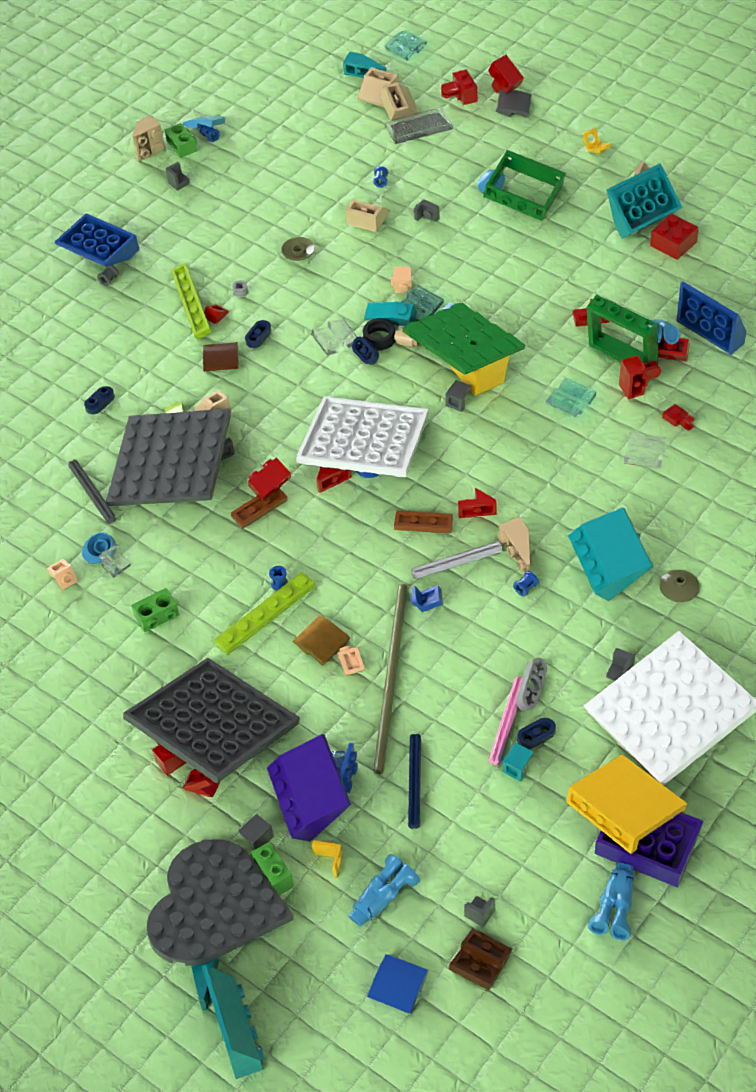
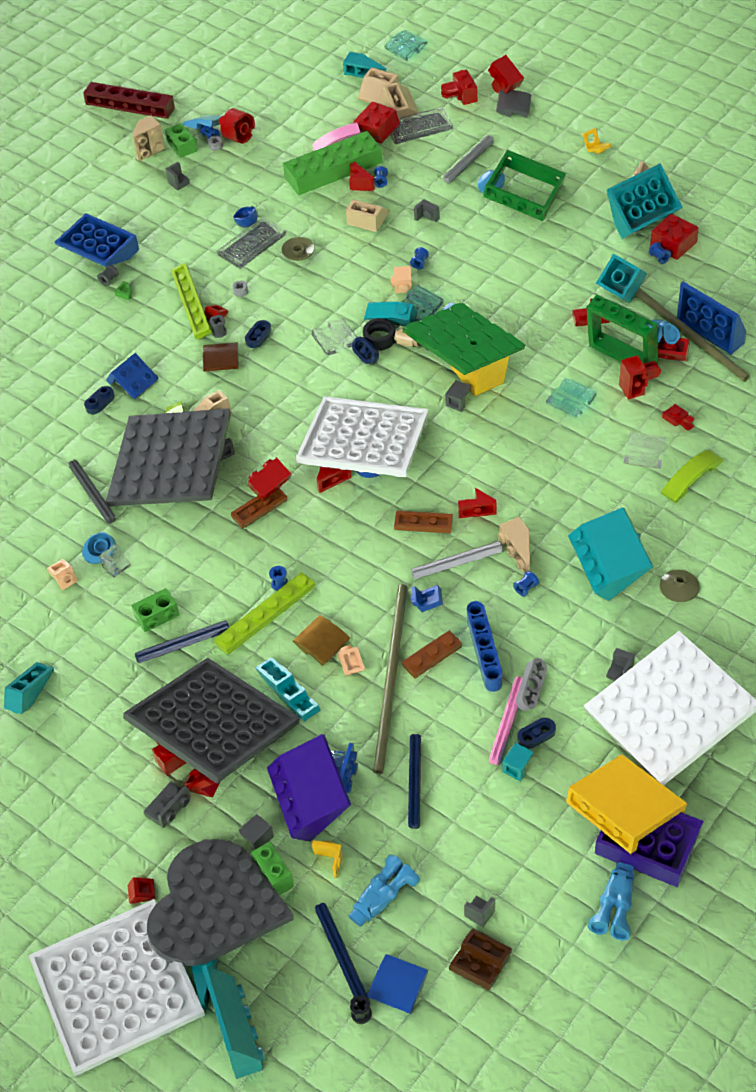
(25, 689): none -> teal slope
(112, 990): none -> white plate
(124, 291): none -> bright green tile
(129, 100): none -> dark red brick
(133, 376): none -> blue bracket
(141, 890): none -> red slope
(168, 804): none -> dark grey bracket
(181, 641): none -> dark blue axle
(215, 143): none -> light grey bush
(217, 323): none -> dark grey bush
(237, 125): none -> red brick
(245, 216): none -> blue hair
(251, 242): none -> clear tile
(288, 689): none -> teal slope
(331, 162): none -> bright green brick
(337, 135): none -> bright pink slope
(340, 950): none -> dark blue axle
(358, 1015): none -> black bush
(360, 179): none -> red slope
(378, 121): none -> red brick
(420, 256): none -> blue bush
(432, 654): none -> dark orange plate
(468, 159): none -> light grey axle
(484, 646): none -> blue beam
(621, 278): none -> teal brick
(659, 252): none -> blue bush
(689, 474): none -> lime slope
(691, 334): none -> olive piece

